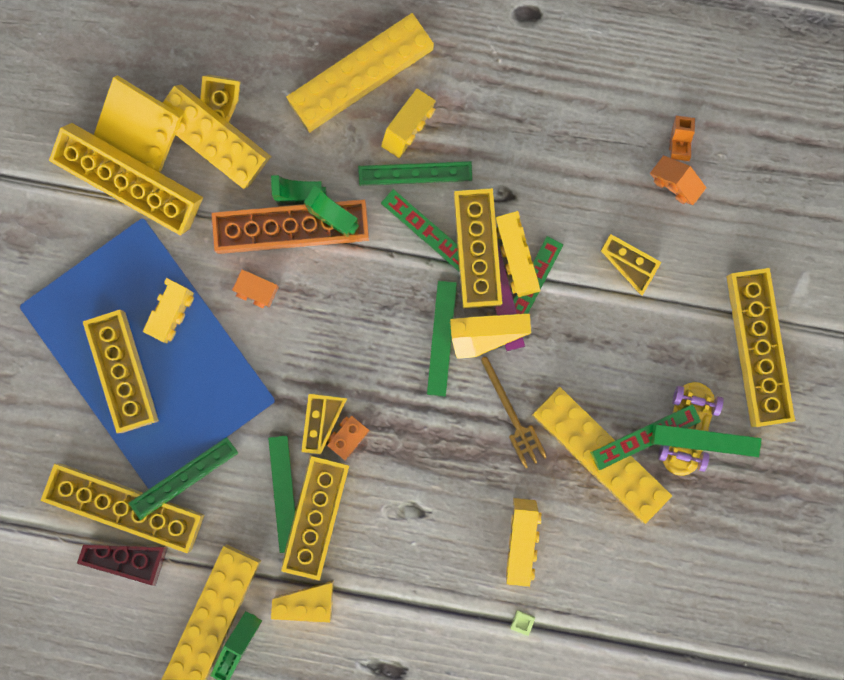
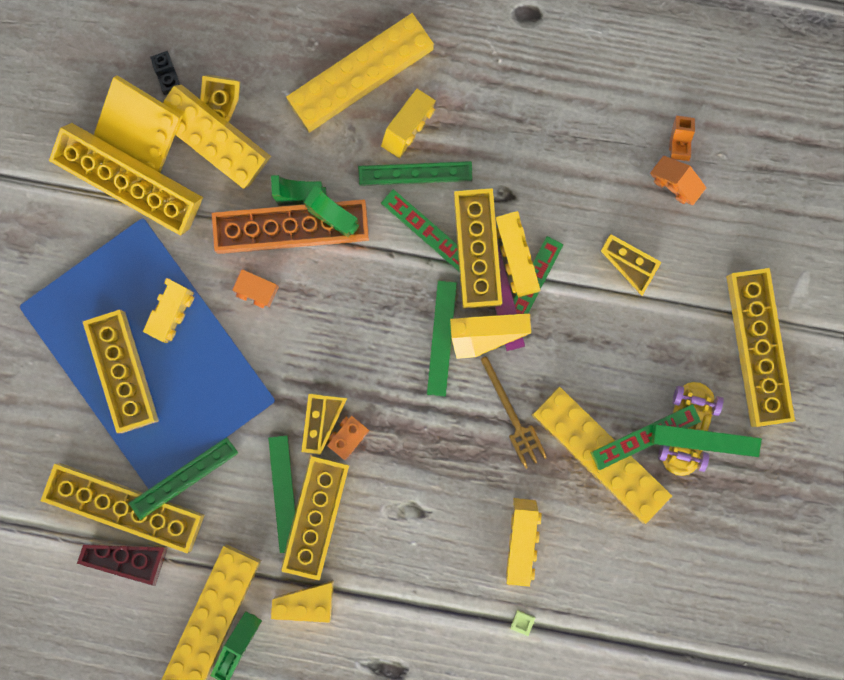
(165, 71): none -> black slope

